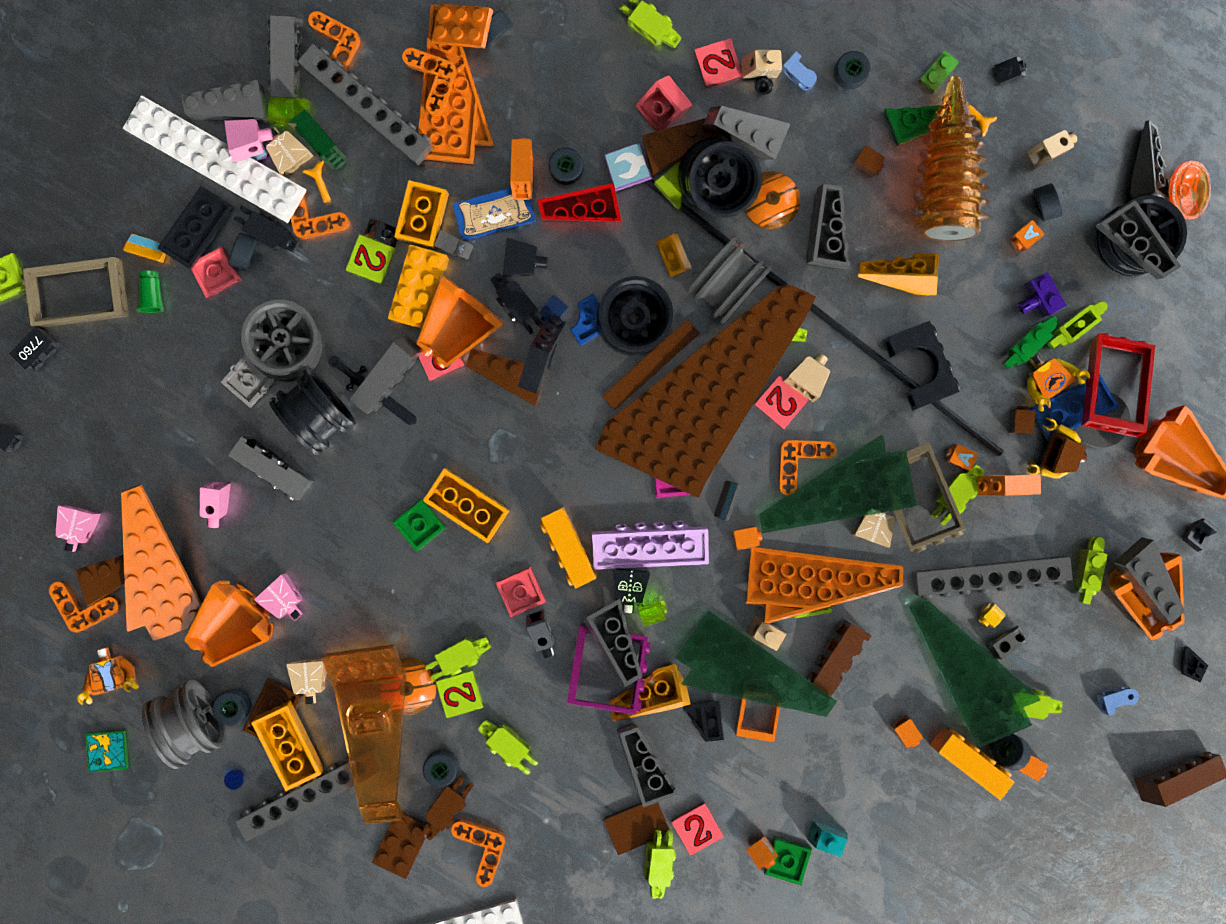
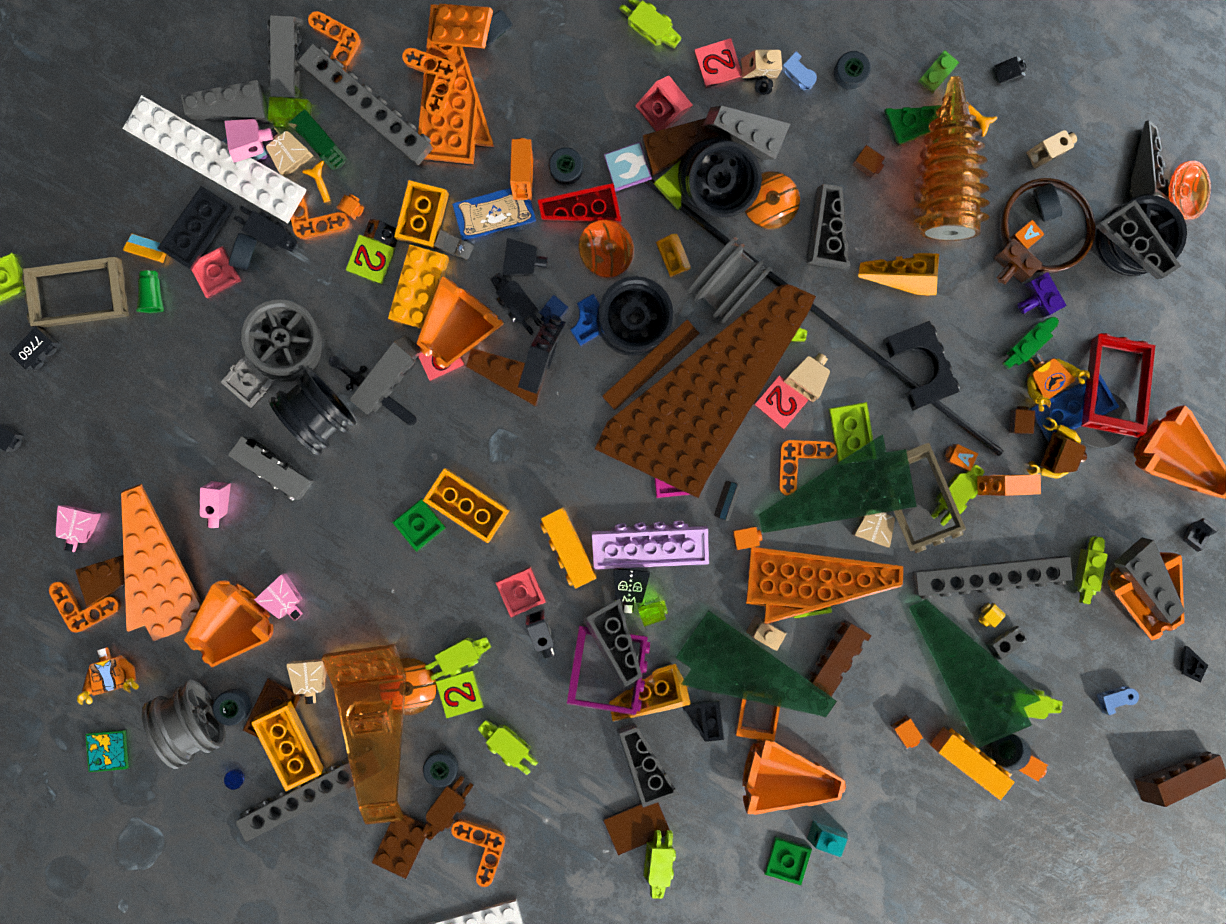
(350, 206): none -> orange plate
(598, 255): none -> clear orange dish
(697, 828): coral tile -> none
(762, 853): orange brick -> none
(785, 780): none -> orange cone
(850, 428): none -> lime tile
(1016, 258): none -> reddish brown brick
(1077, 324): lime hinge -> none

